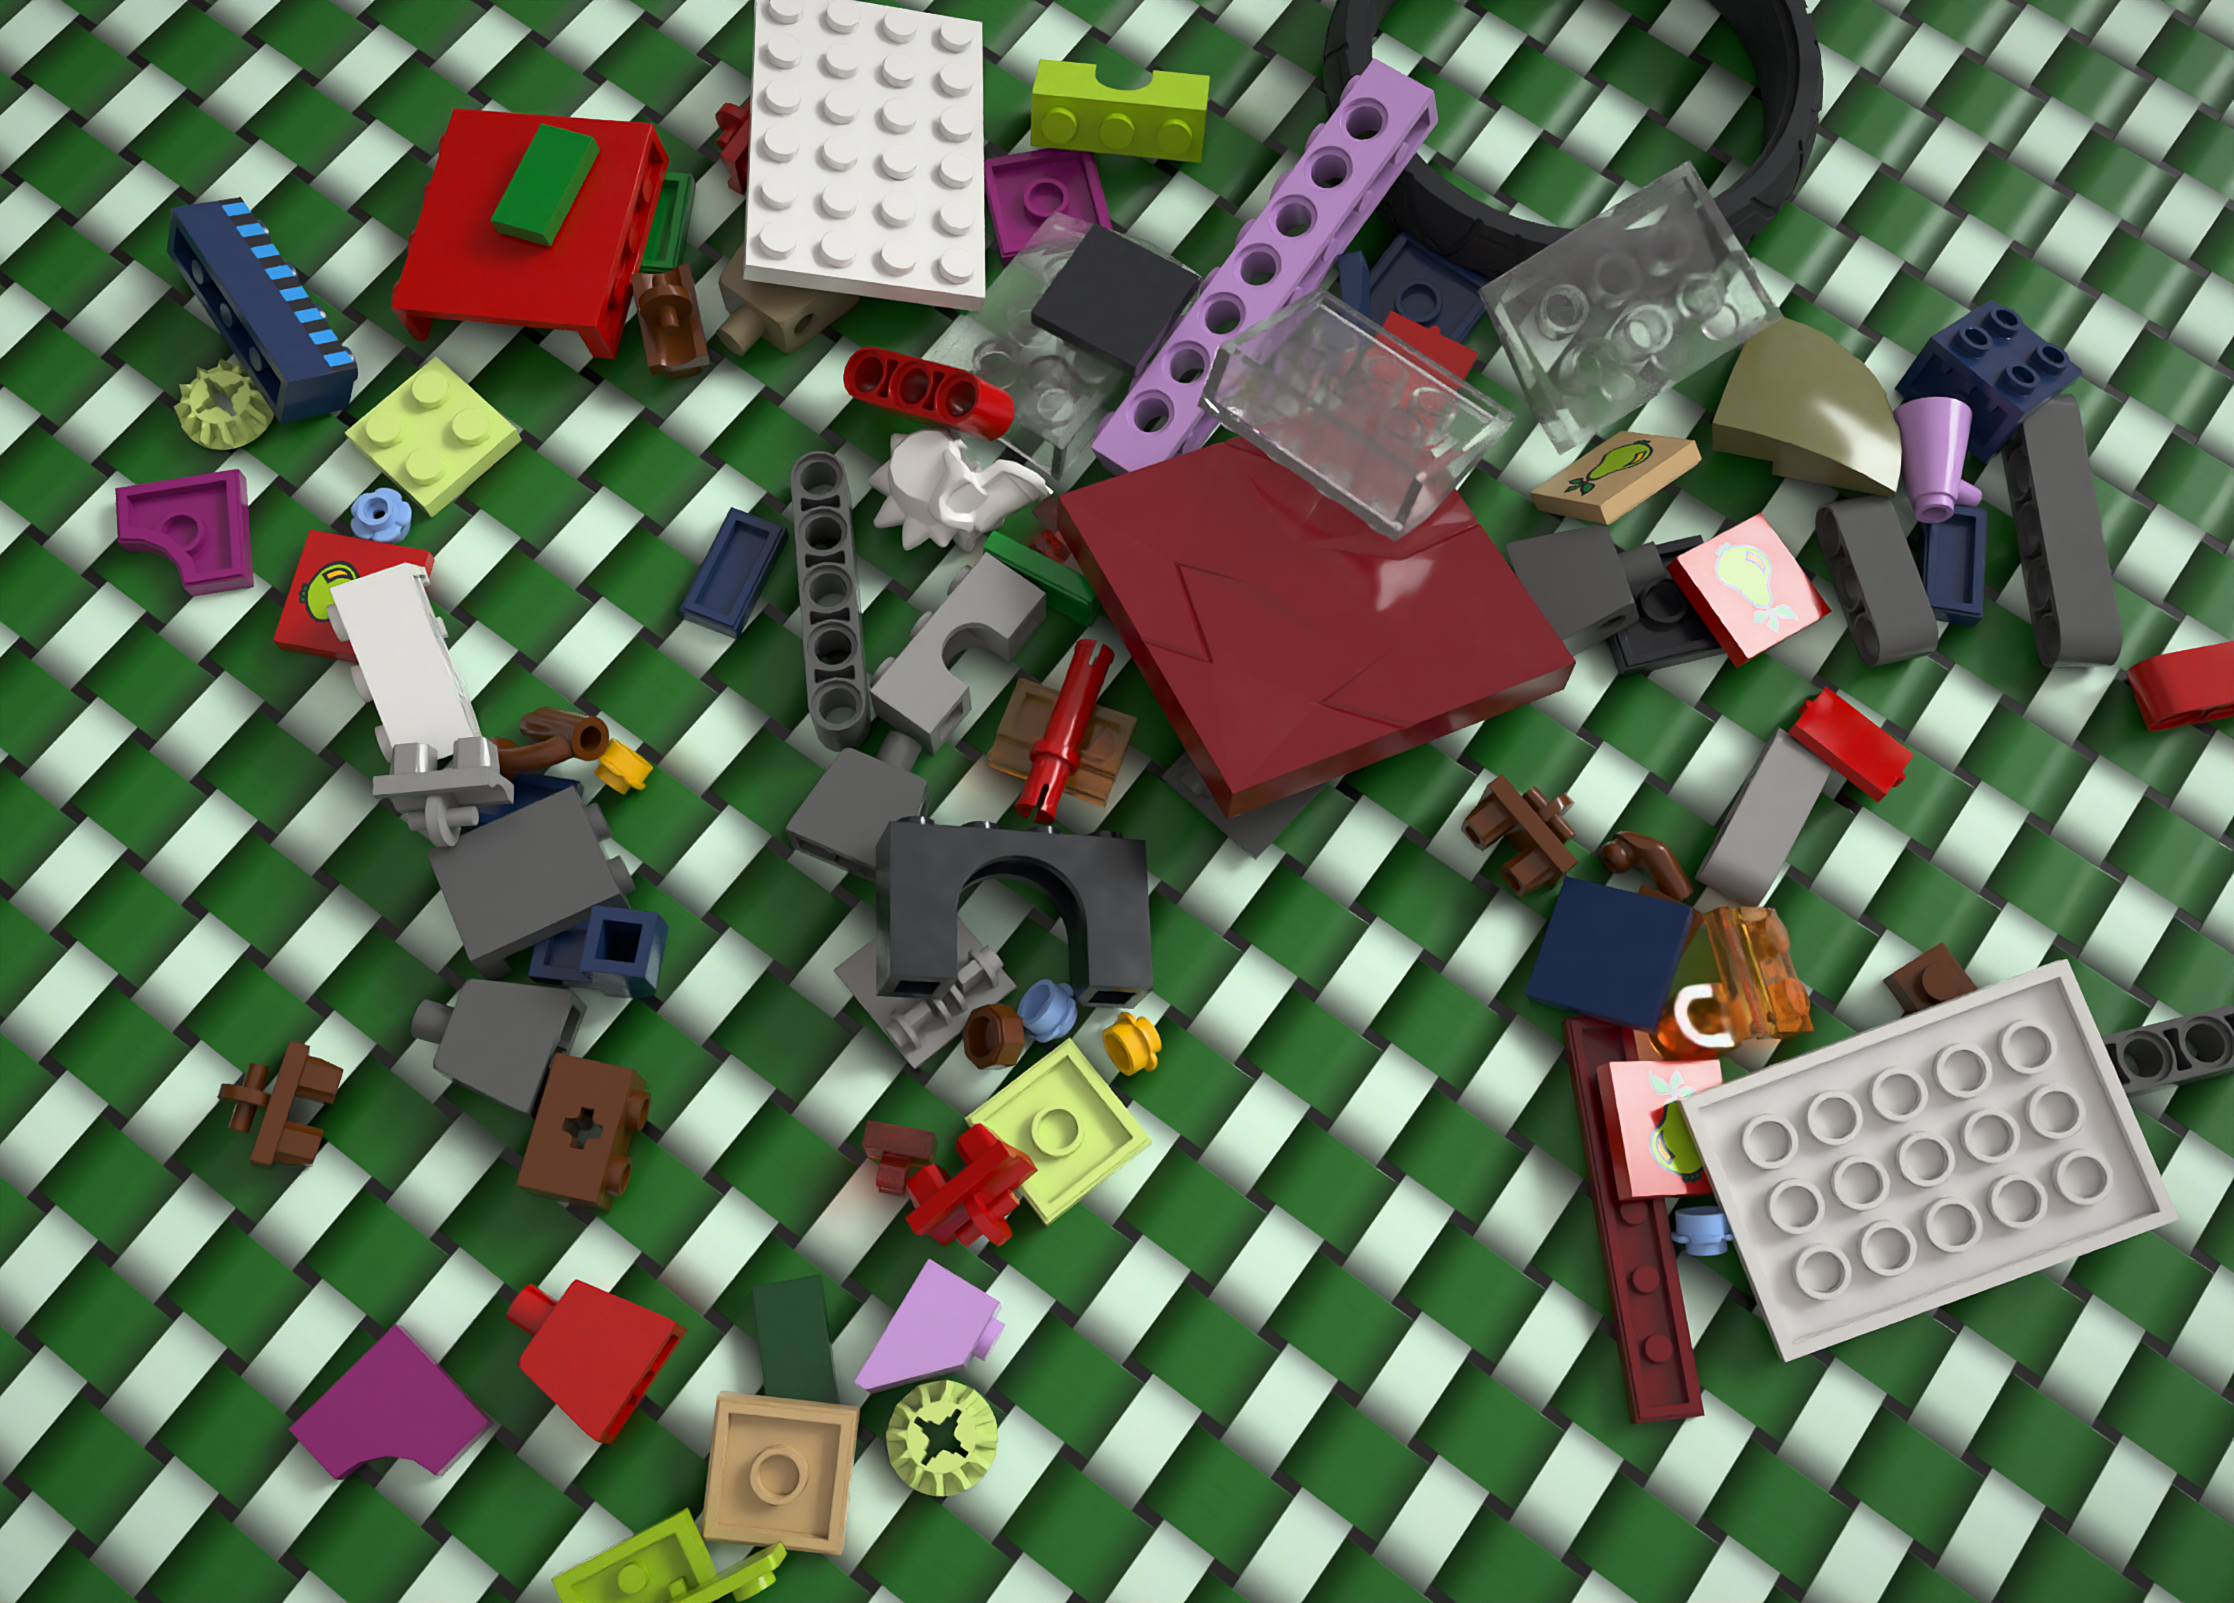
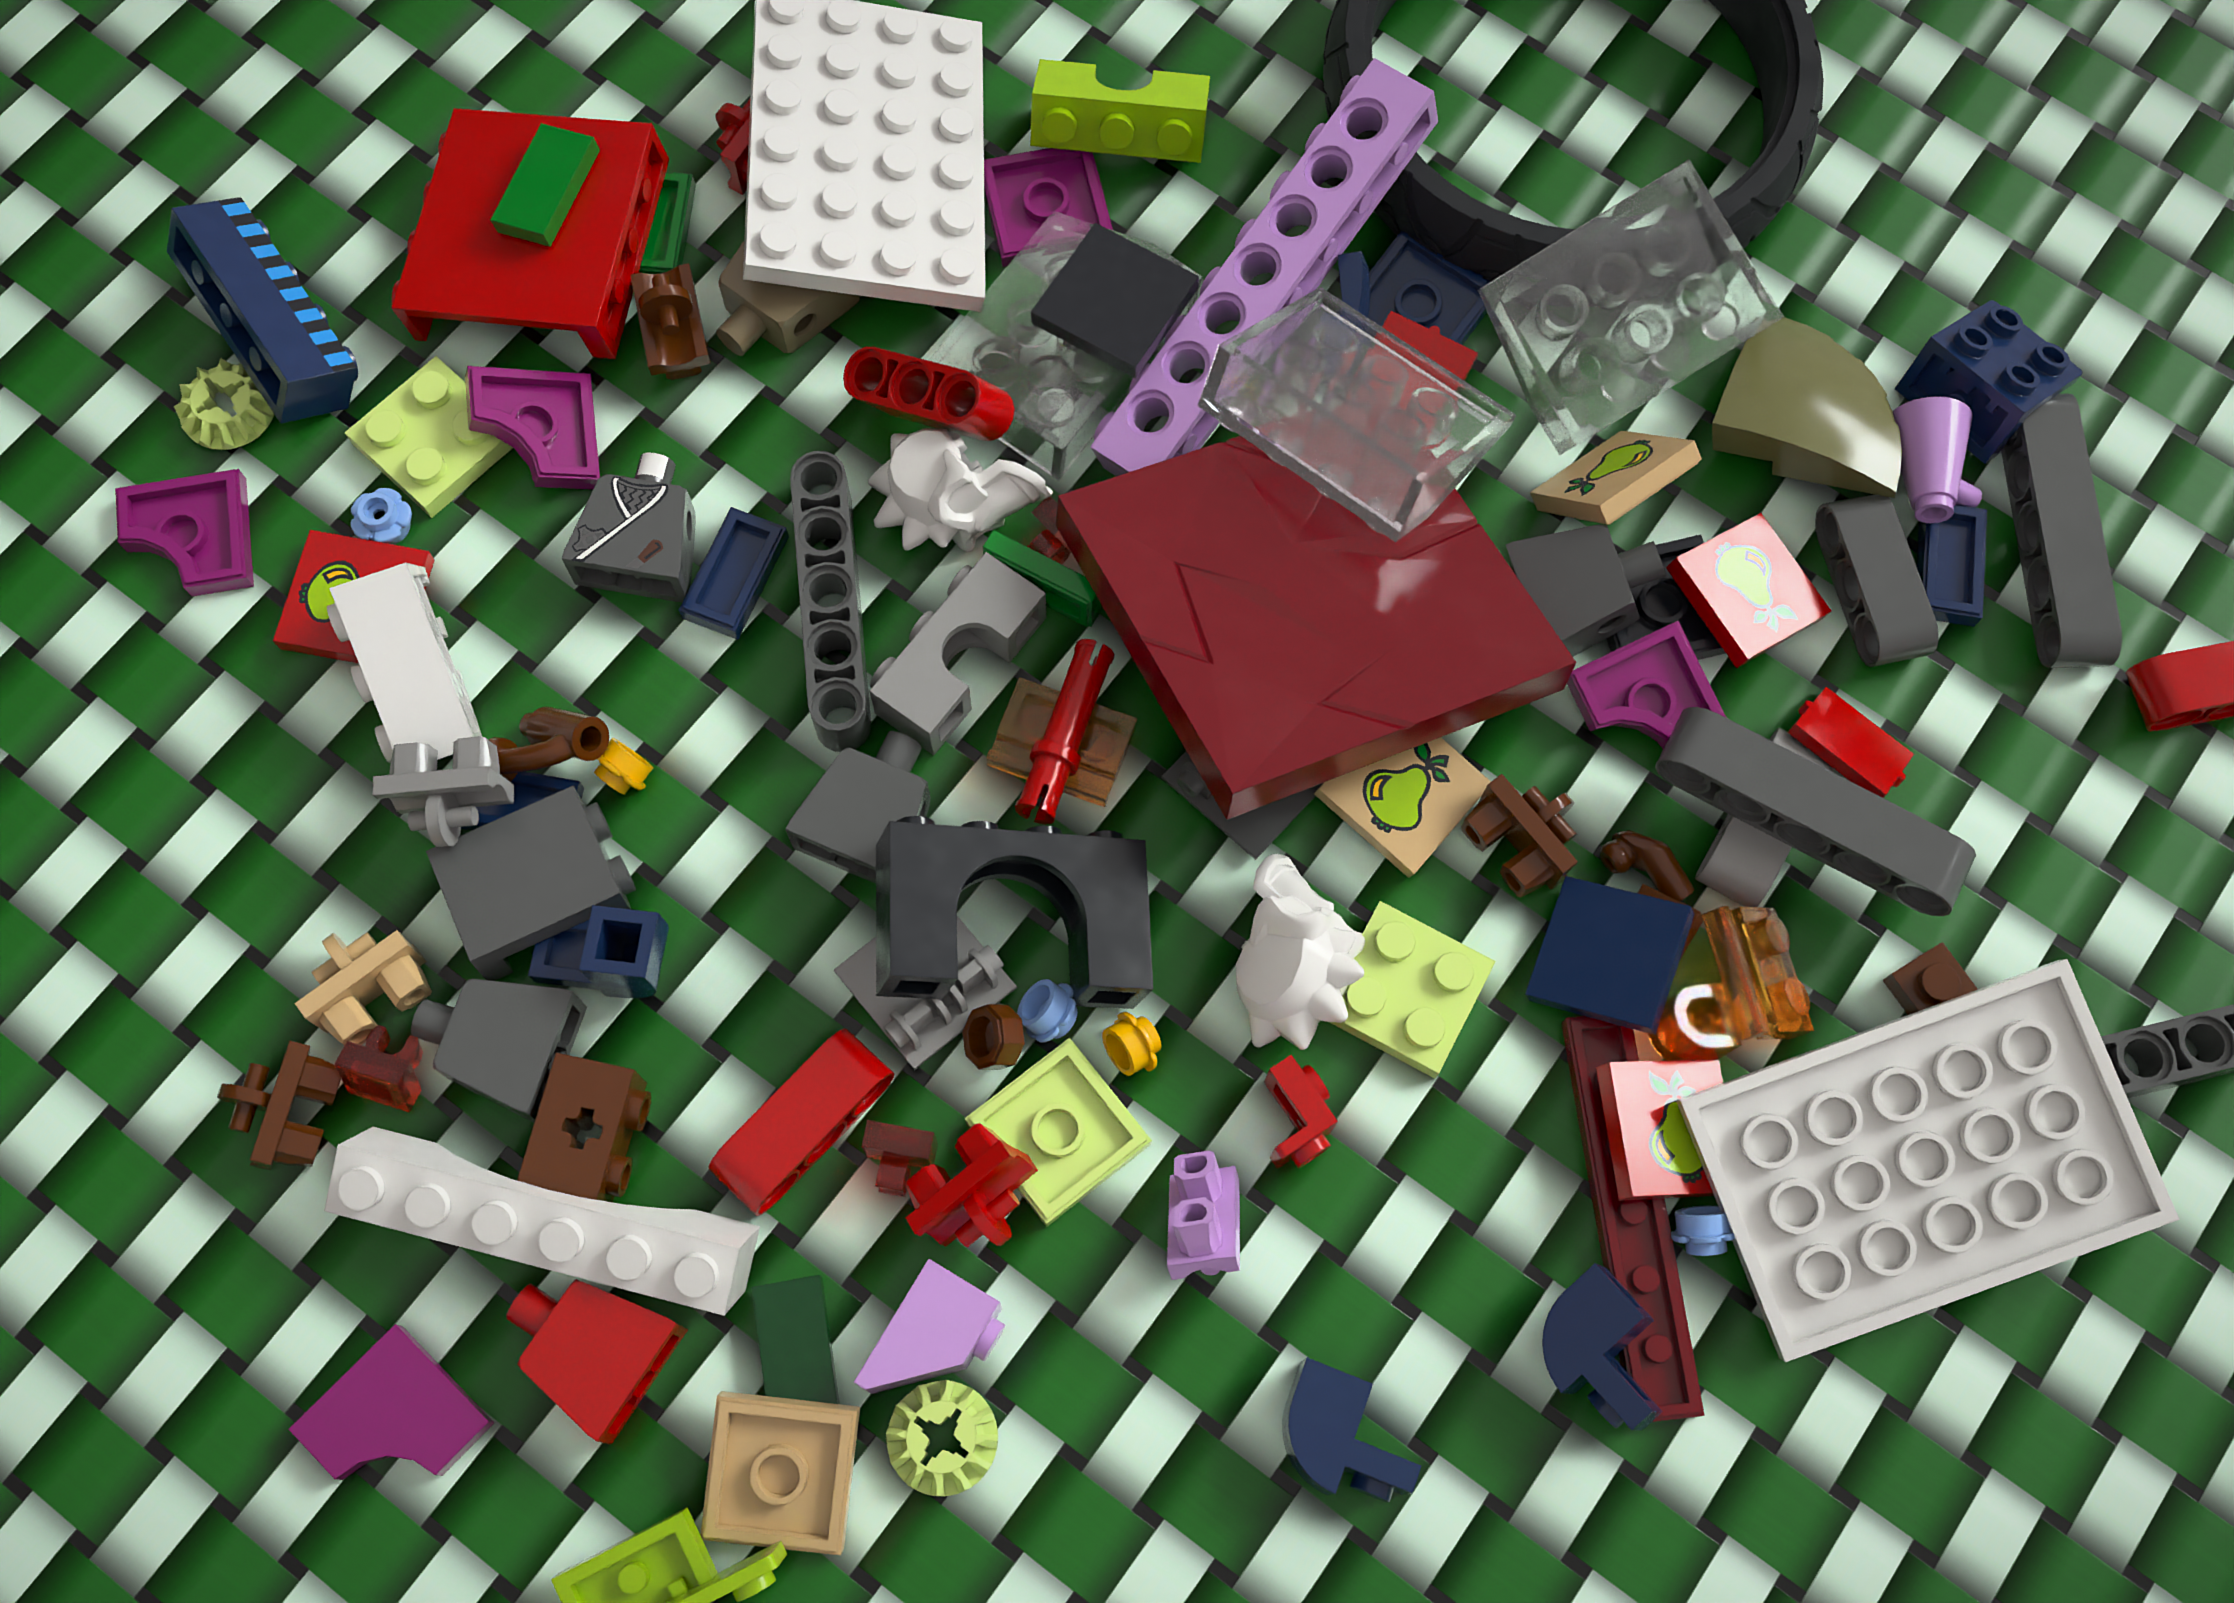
(357, 977): none -> tan hips
(378, 1075): none -> clear red tile
(442, 1197): none -> white arch
(540, 416): none -> magenta tile
(636, 534): none -> dark grey torso
(801, 1121): none -> red beam
(1203, 1217): none -> lavender hips
(1295, 958): none -> white head
(1303, 1100): none -> red bracket
(1321, 1434): none -> dark blue brick
(1407, 801): none -> tan tile
(1412, 989): none -> yellowish green plate
(1583, 1336): none -> dark blue brick
(1643, 685): none -> magenta tile
(1816, 811): none -> dark grey beam

